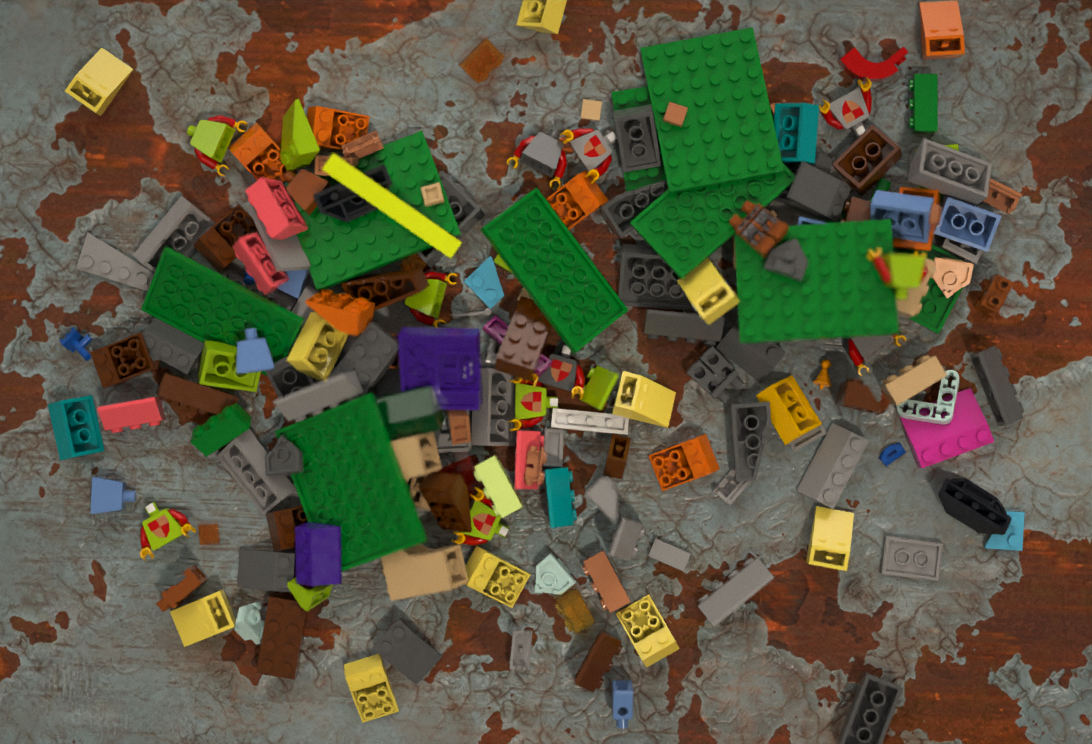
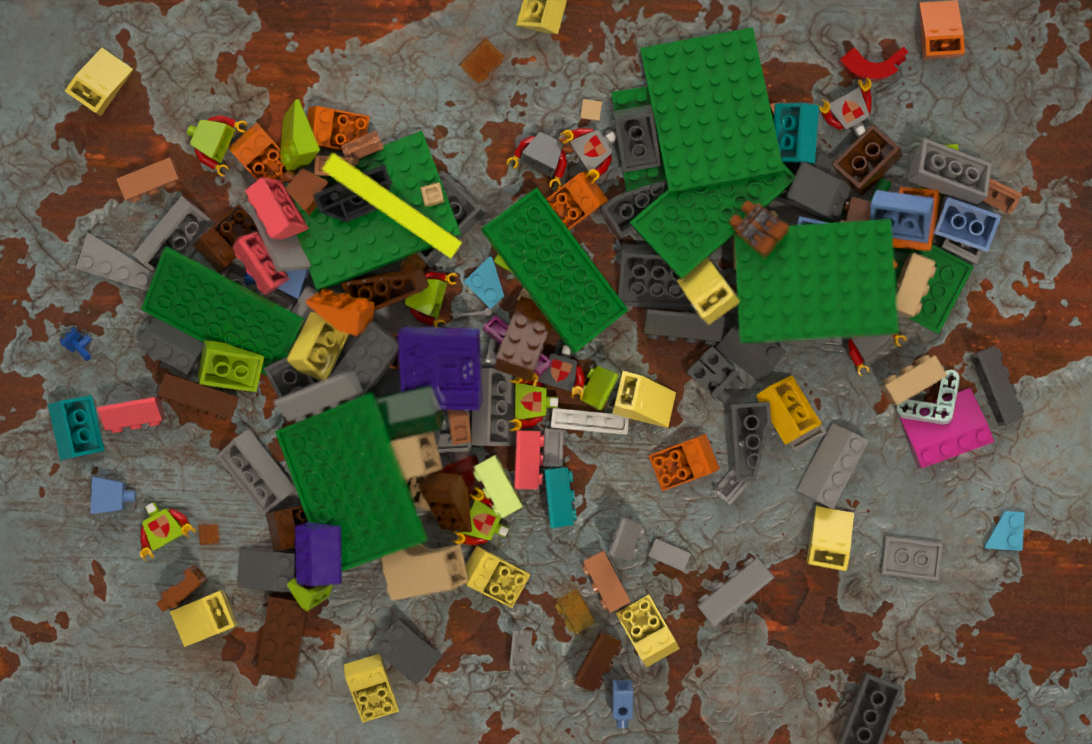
(122, 360): reddish brown slope -> none
(149, 180): none -> nougat brick
(220, 429): green brick -> none
(249, 622): light aqua plate -> none
(253, 354): medium blue torso -> none
(284, 459): dark grey plate -> none
(537, 458): nougat hinge -> none
(553, 576): light aqua plate -> none
(604, 496): light grey slope -> none
(617, 456): reddish brown brick -> none
(675, 114): nougat tile -> none
(787, 260): dark grey plate -> none
(823, 378): light orange piece -> none
(857, 396): reddish brown slope -> none
(891, 453): blue piece -> none
(900, 270): lime torso -> none
(923, 104): green brick -> none
(935, 214): nougat tile -> none
(952, 274): light nougat plate -> none
(973, 506): black wedge -> none
(994, 295): dark orange hips -> none

